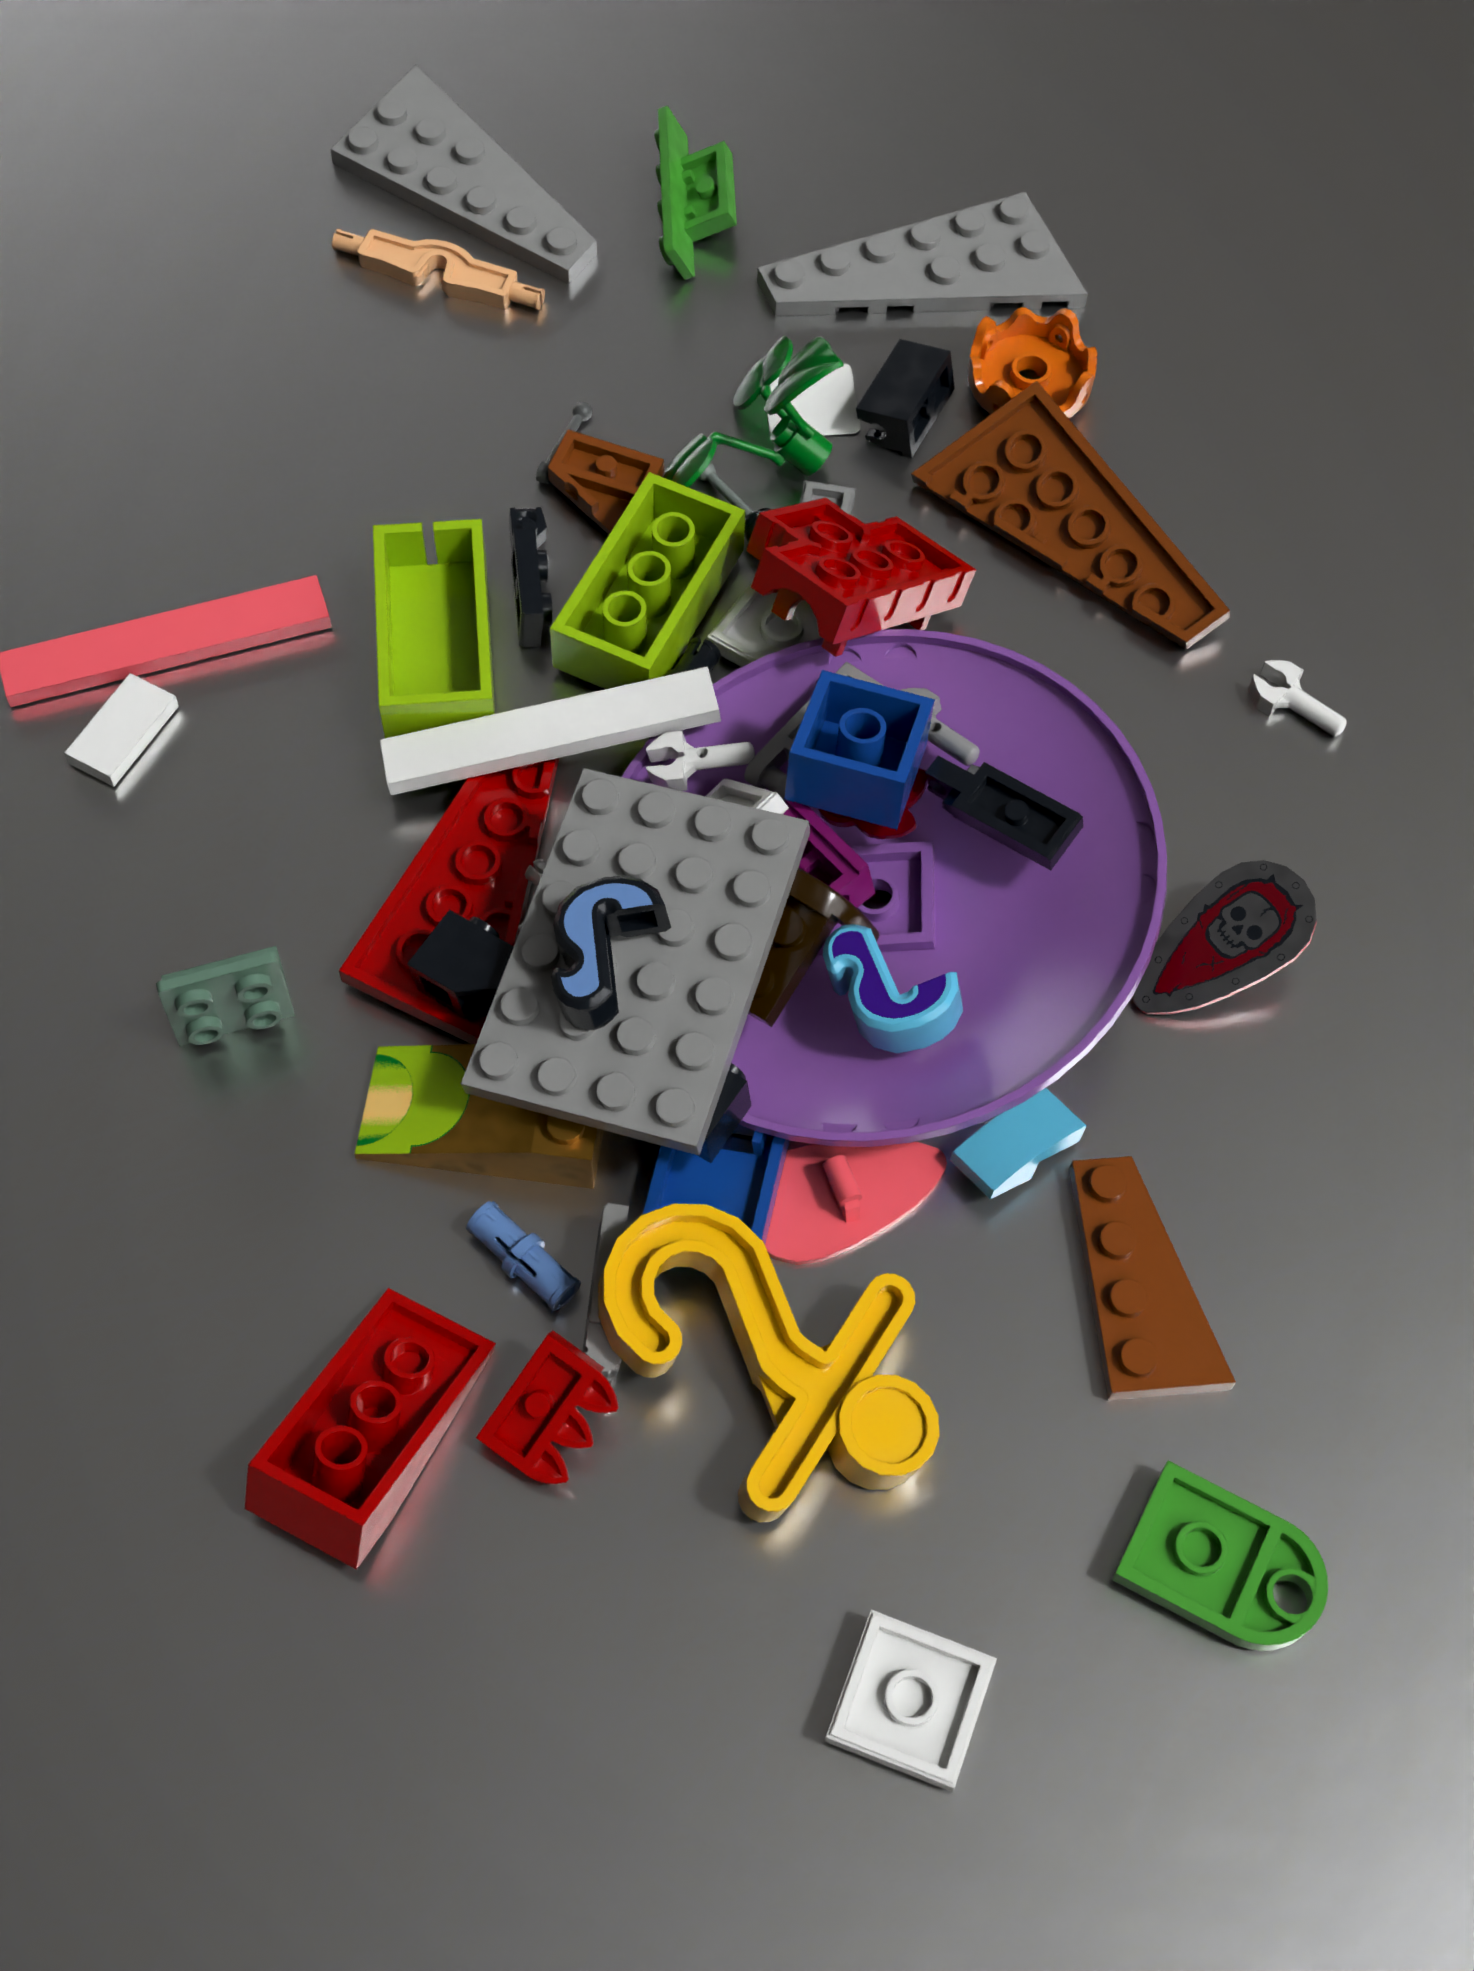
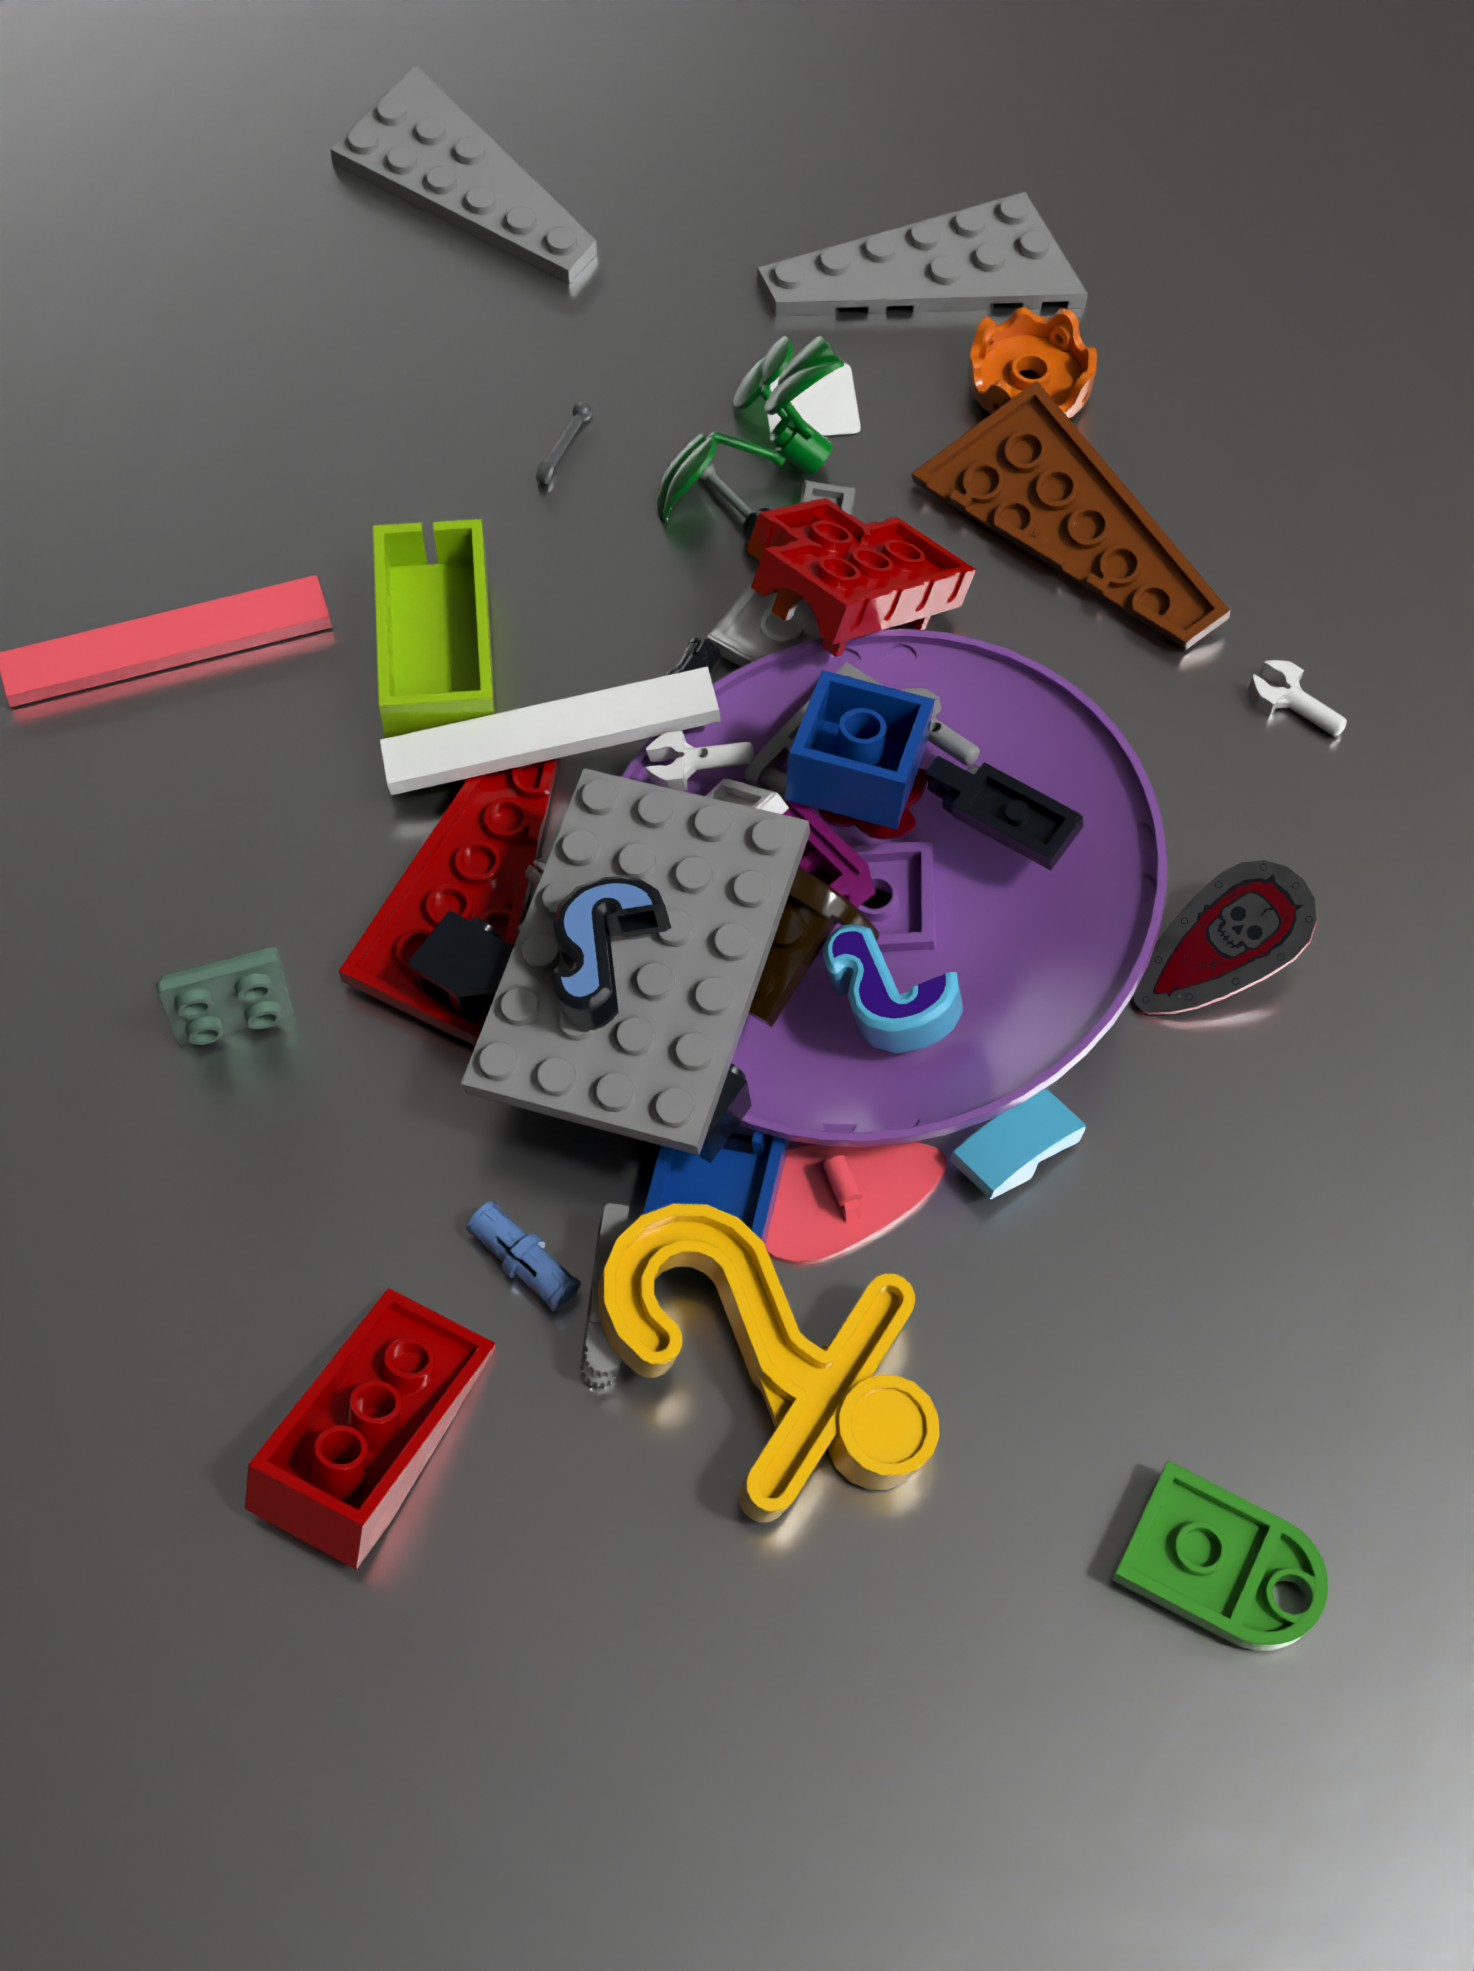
(121, 729): white tile -> none
(415, 260): light nougat piece -> none
(426, 1120): slope -> none
(529, 570): black hinge -> none
(544, 1410): red plate -> none
(600, 475): dark orange wing -> none
(648, 585): lime brick -> none
(694, 192): bright green bracket -> none
(907, 396): black hinge -> none
(911, 1700): white plate -> none
(1141, 1300): dark orange wing -> none

